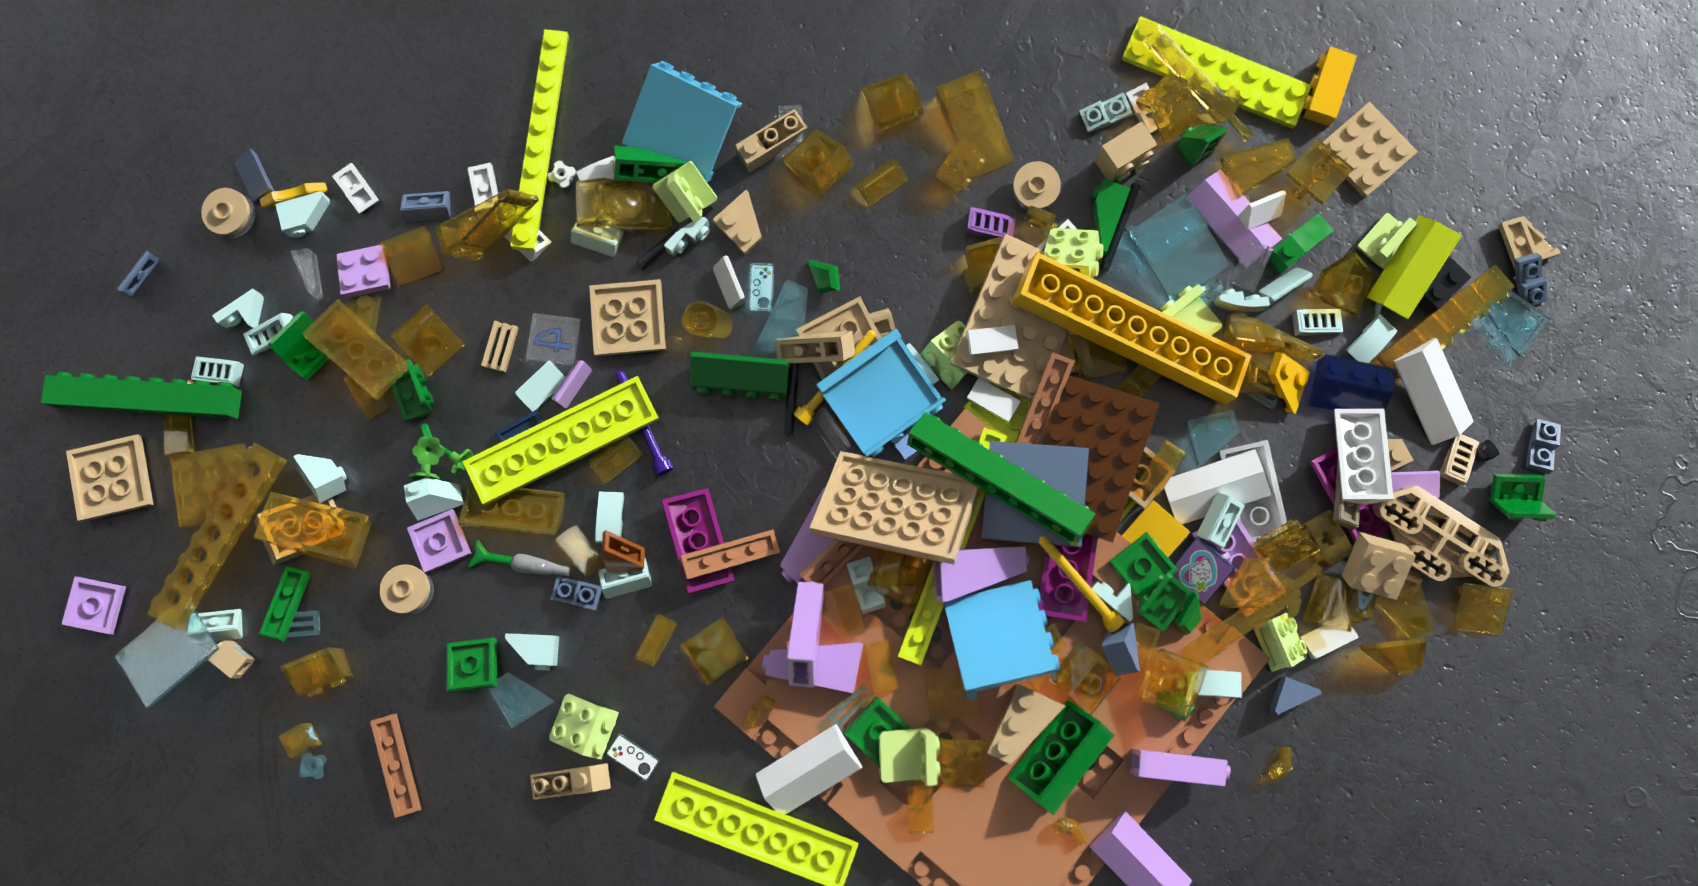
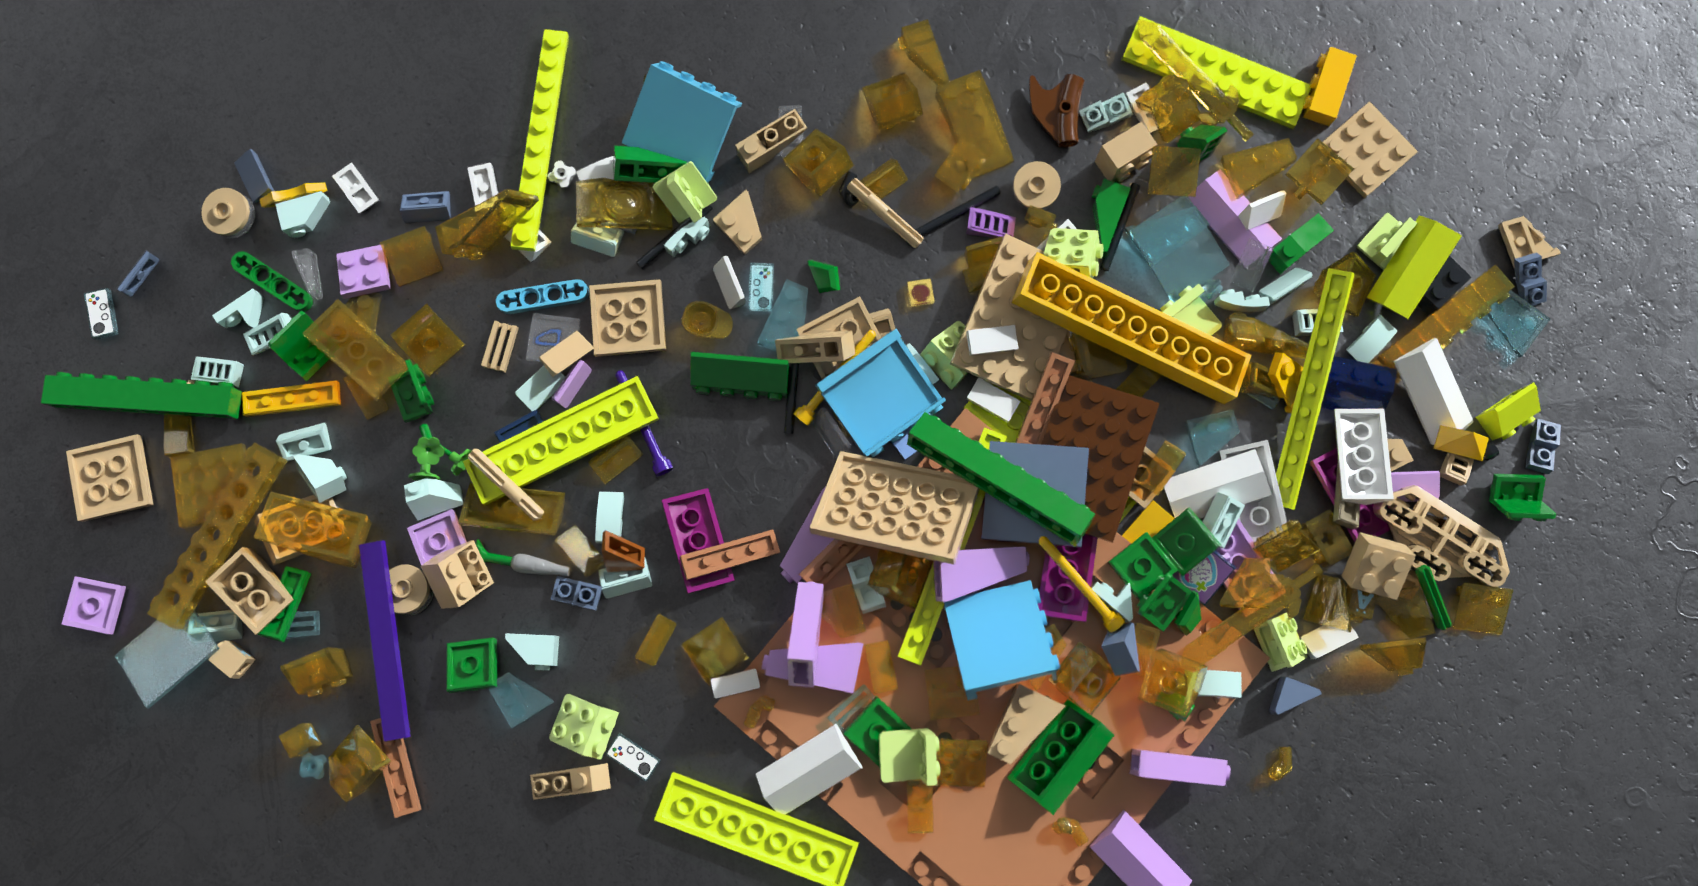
(101, 313): none -> tile
(250, 589): none -> tan slope
(272, 281): none -> green beam
(291, 398): none -> yellow tile
(304, 441): none -> light aqua slope
(355, 764): none -> clear yellow slope
(384, 641): none -> dark purple tile
(457, 575): none -> tan slope
(505, 484): none -> tan axle
(542, 296): none -> medium azure beam
(565, 353): none -> tan slope
(735, 683): none -> white sticker
(848, 198): none -> black arm
(885, 213): none -> tan axle
(920, 292): none -> clear yellow tile
(923, 50): none -> clear yellow slope
(959, 210): none -> black bar
(1058, 108): none -> reddish brown pin
(1174, 171): none -> clear yellow hinge
(1186, 541): none -> green tile
(1312, 384): none -> neon yellow plate
(1433, 597): none -> green axle
(1461, 442): none -> yellow slope
(1510, 412): none -> neon yellow slope

